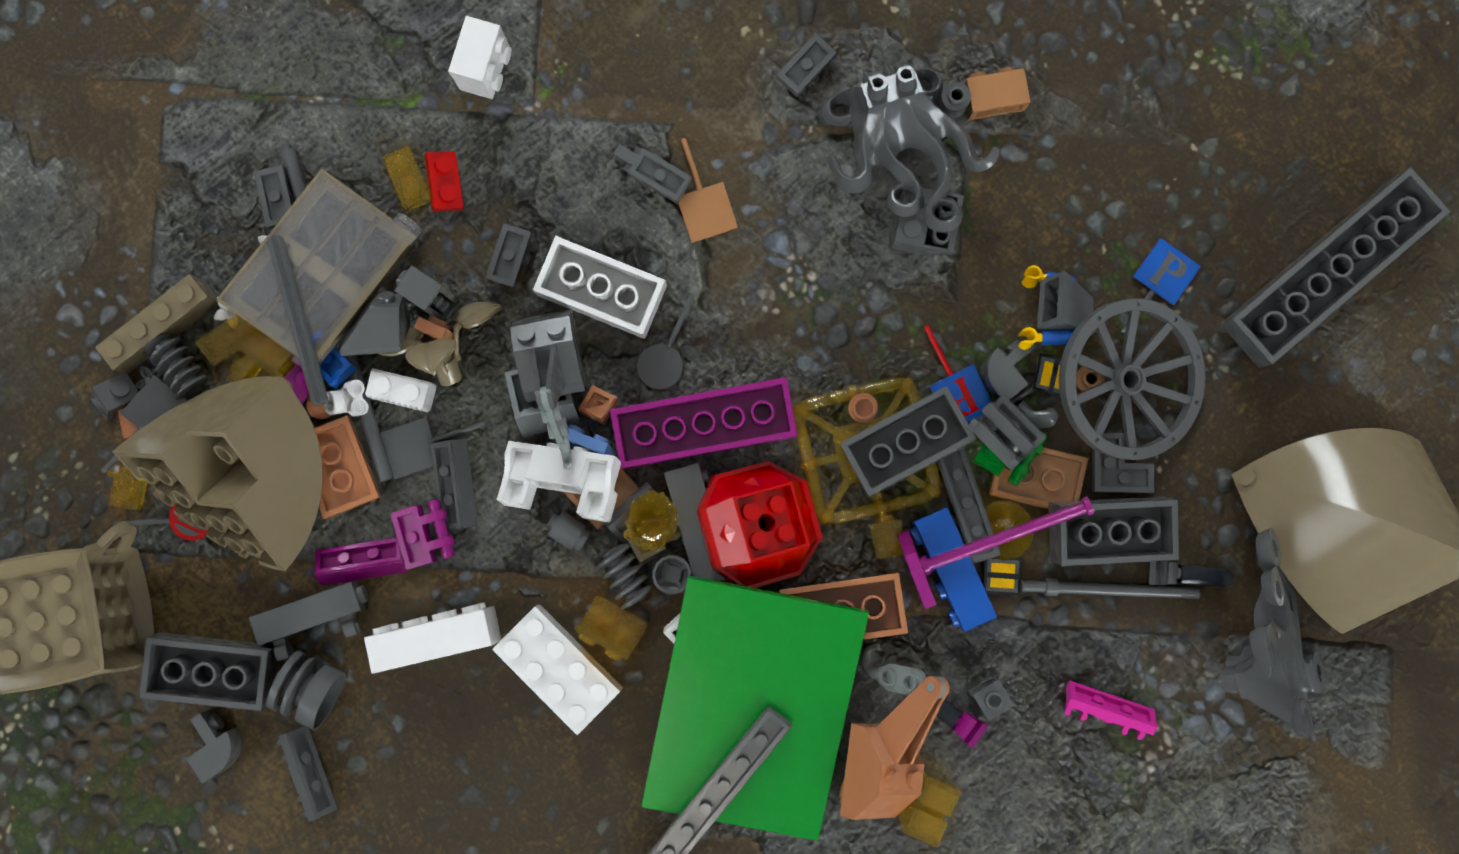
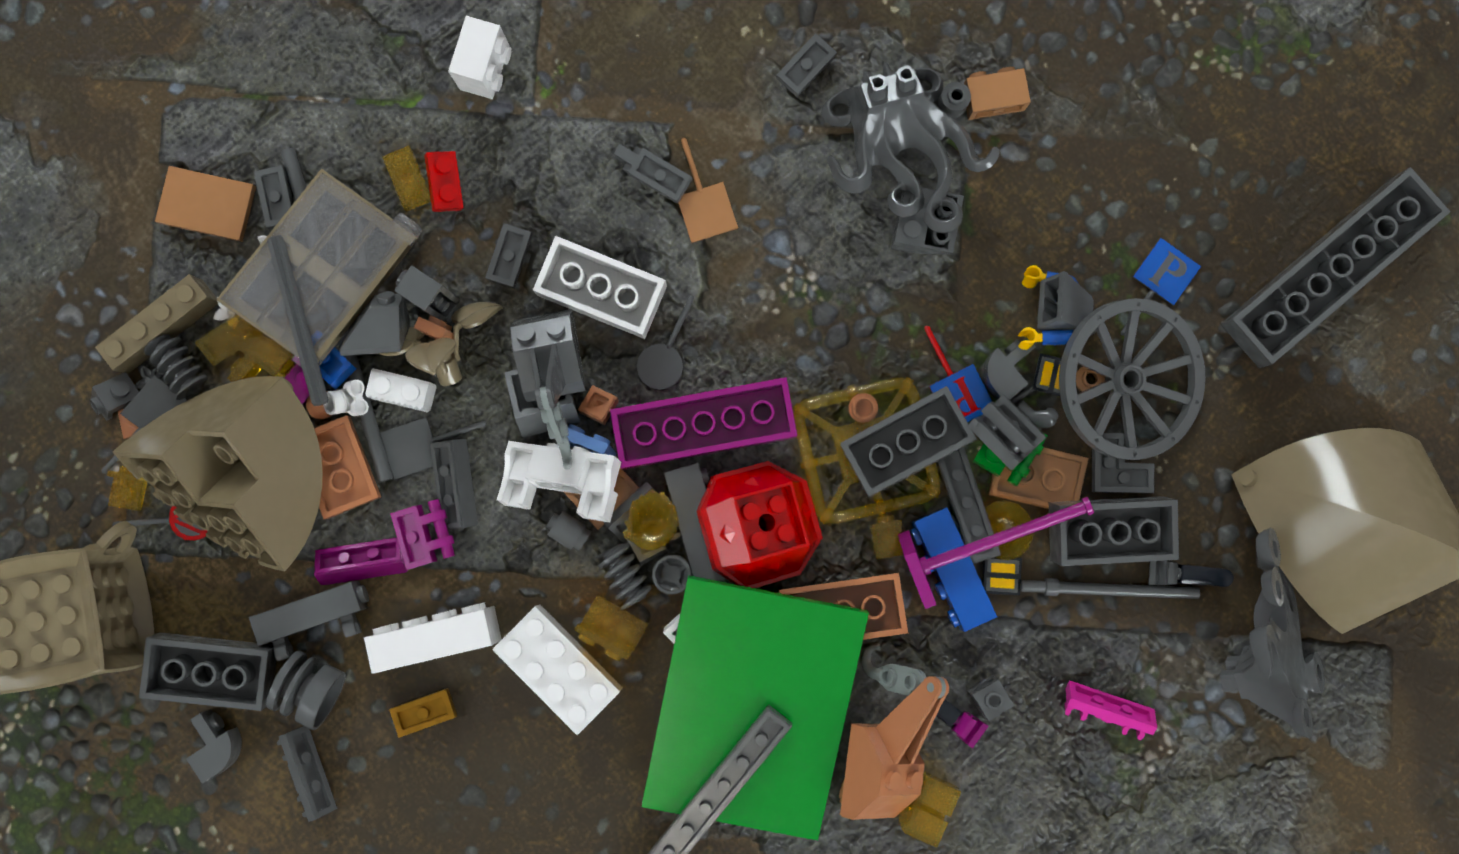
(205, 203): none -> medium nougat tile
(423, 712): none -> pearl gold plate

